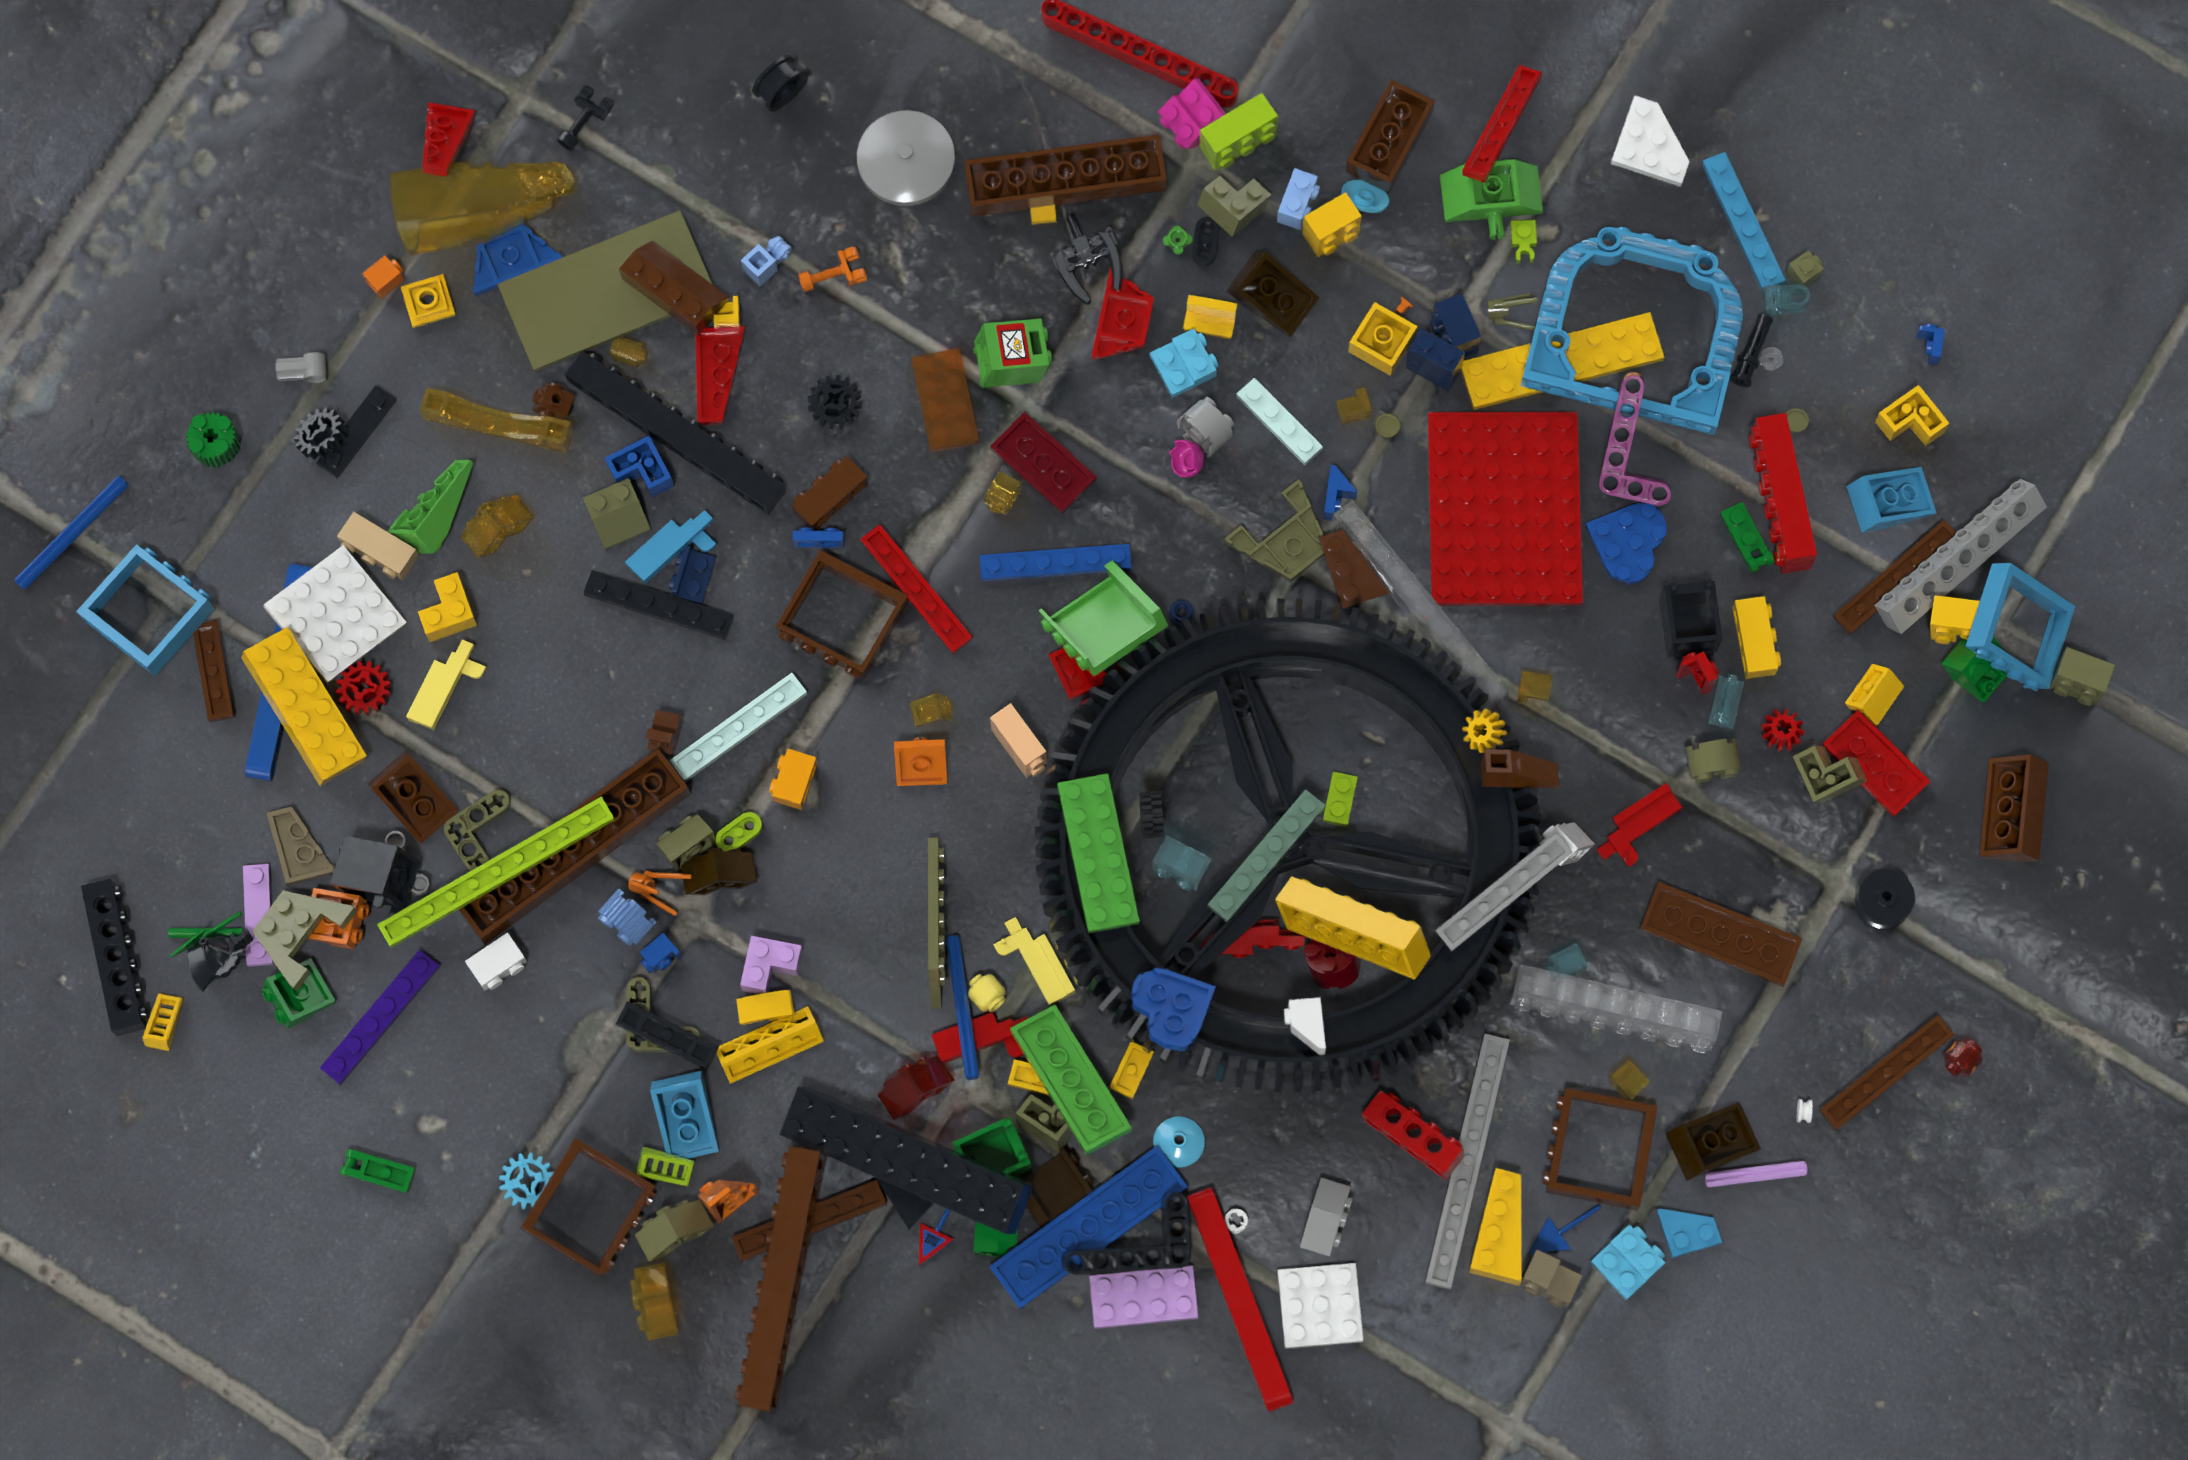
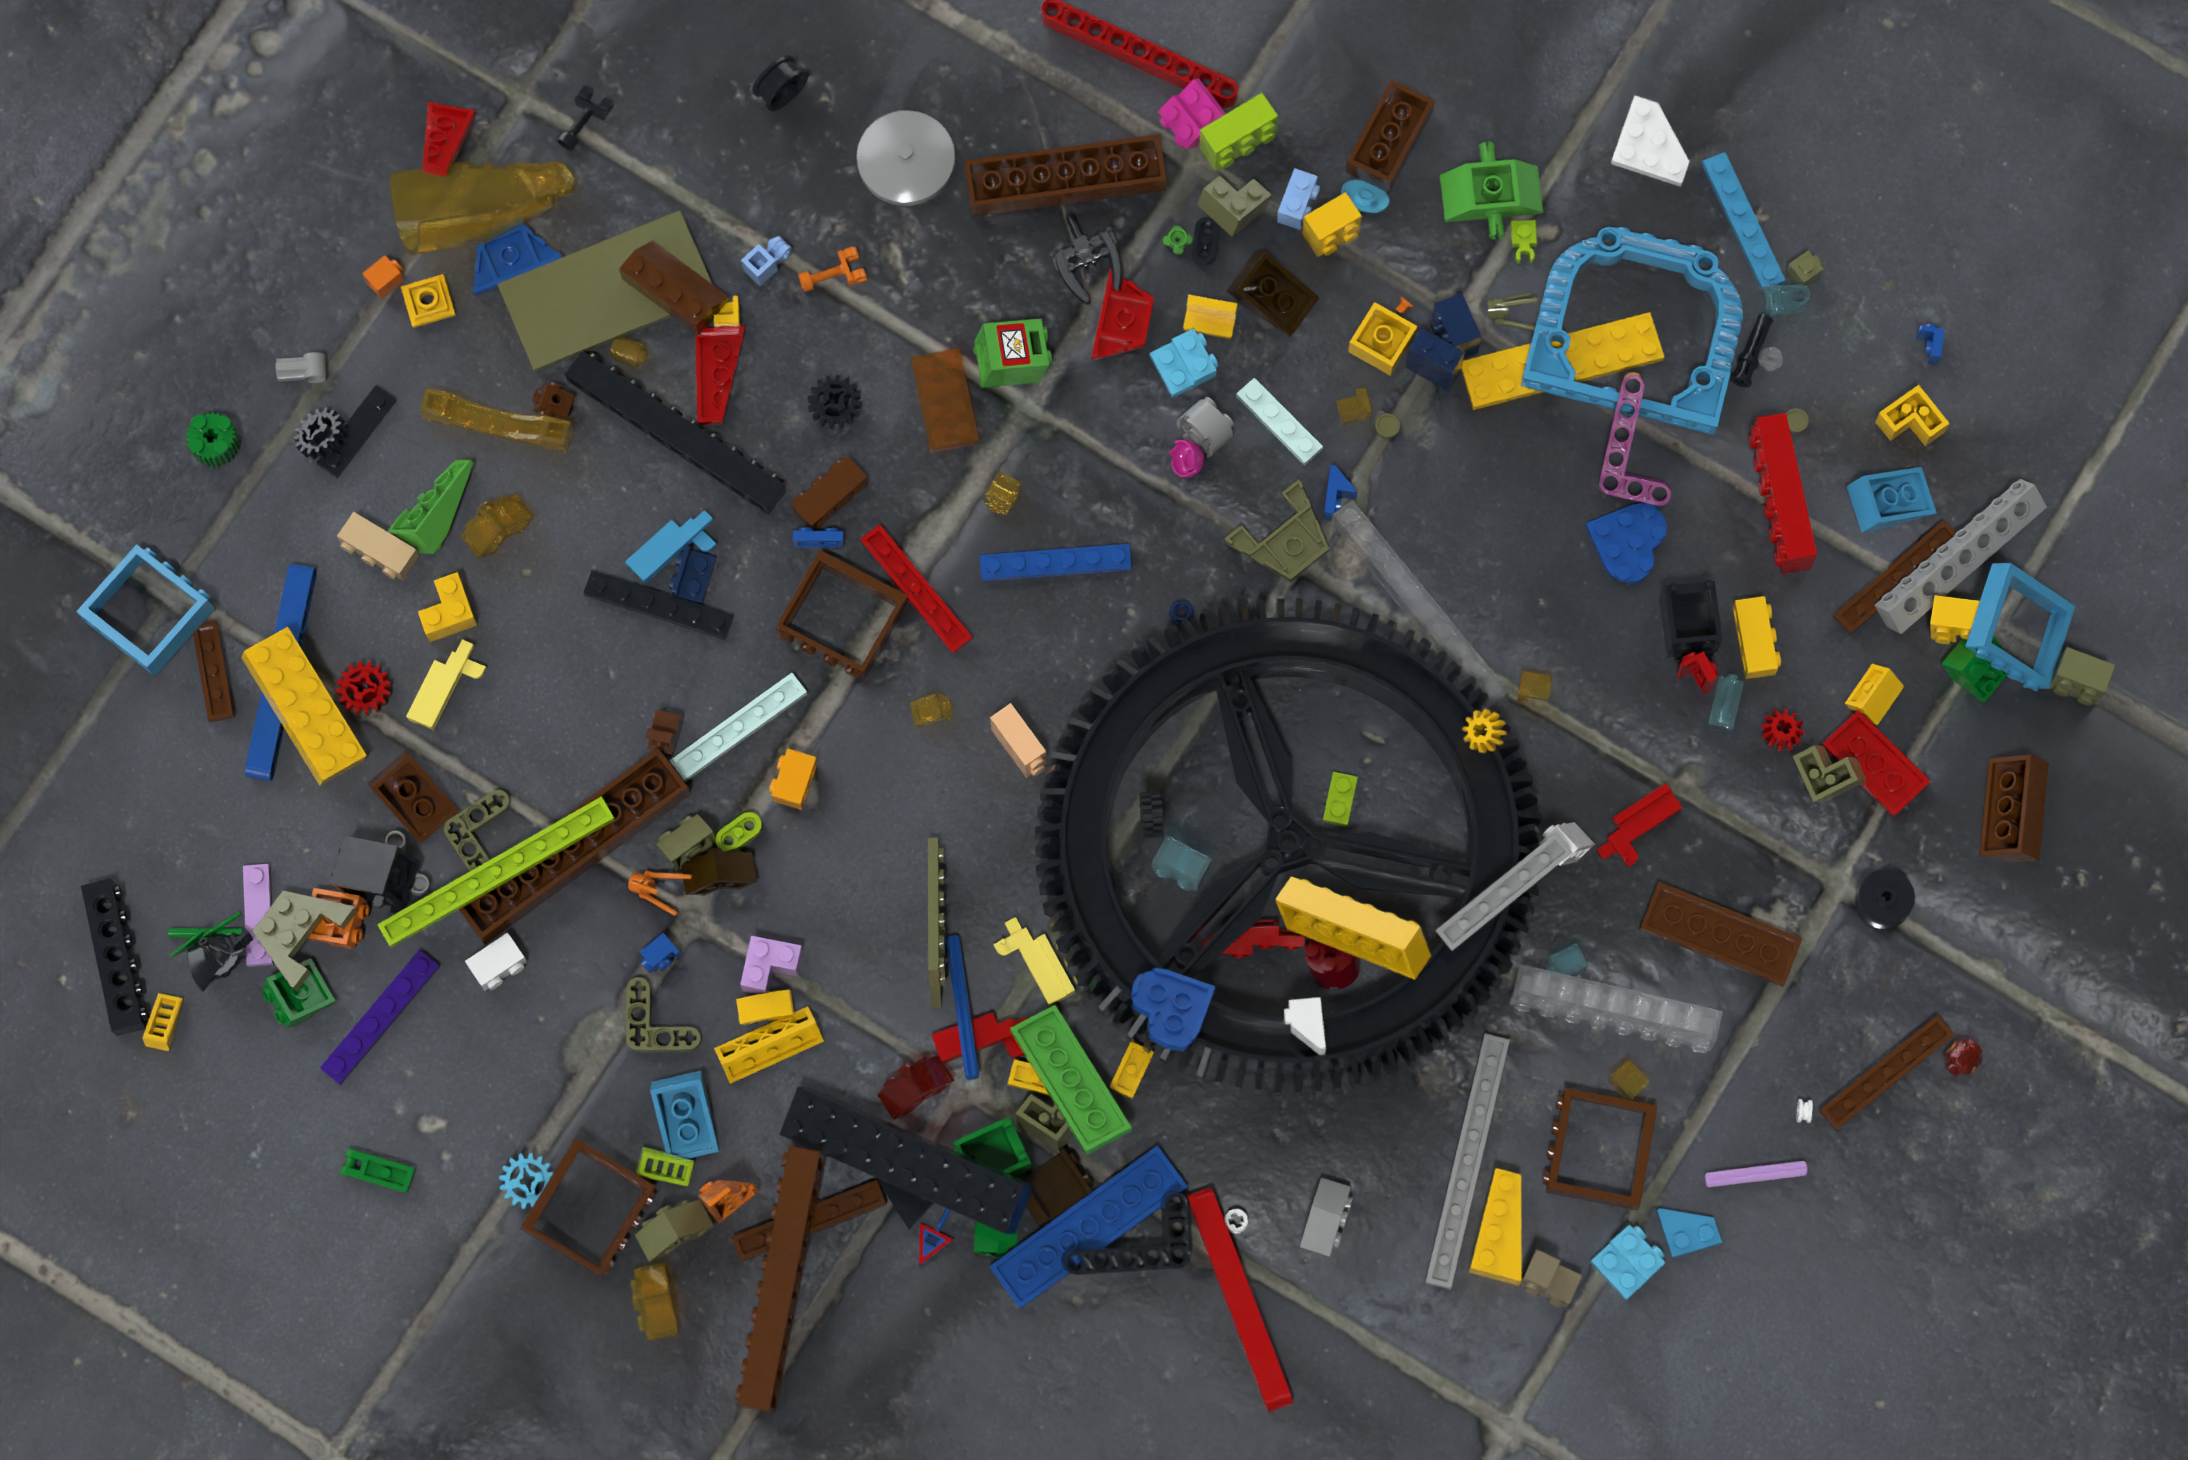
(71, 532): blue axle -> none
(296, 850): dark tan wing -> none
(335, 614): white plate -> none
(616, 514): olive slope -> none
(626, 918): medium blue brick -> none
(641, 461): blue brick -> none
(667, 1035): black plate -> none
(920, 762): orange tile -> none
(986, 992): light yellow head -> none
(1043, 214): yellow tile -> none
(1043, 463): dark red plate -> none
(1072, 677): red wing -> none
(1098, 853): bright green plate -> none
(1105, 622): bright green panel -> none
(1143, 1297): lavender plate -> none
(1183, 1154): medium azure dish -> none
(1266, 856): sand green plate -> none
(1320, 1306): white plate -> none
(1349, 570): reddish brown wing -> none
(1442, 1162): red brick -> none
(1502, 123): red tile -> none
(1504, 509): red plate -> none
(1517, 769): reddish brown slope -> none
(1551, 1239): blue piece -> none
(1712, 1141): dark brown slope -> none
(1713, 759): olive brick -> none
(1746, 537): green plate -> none

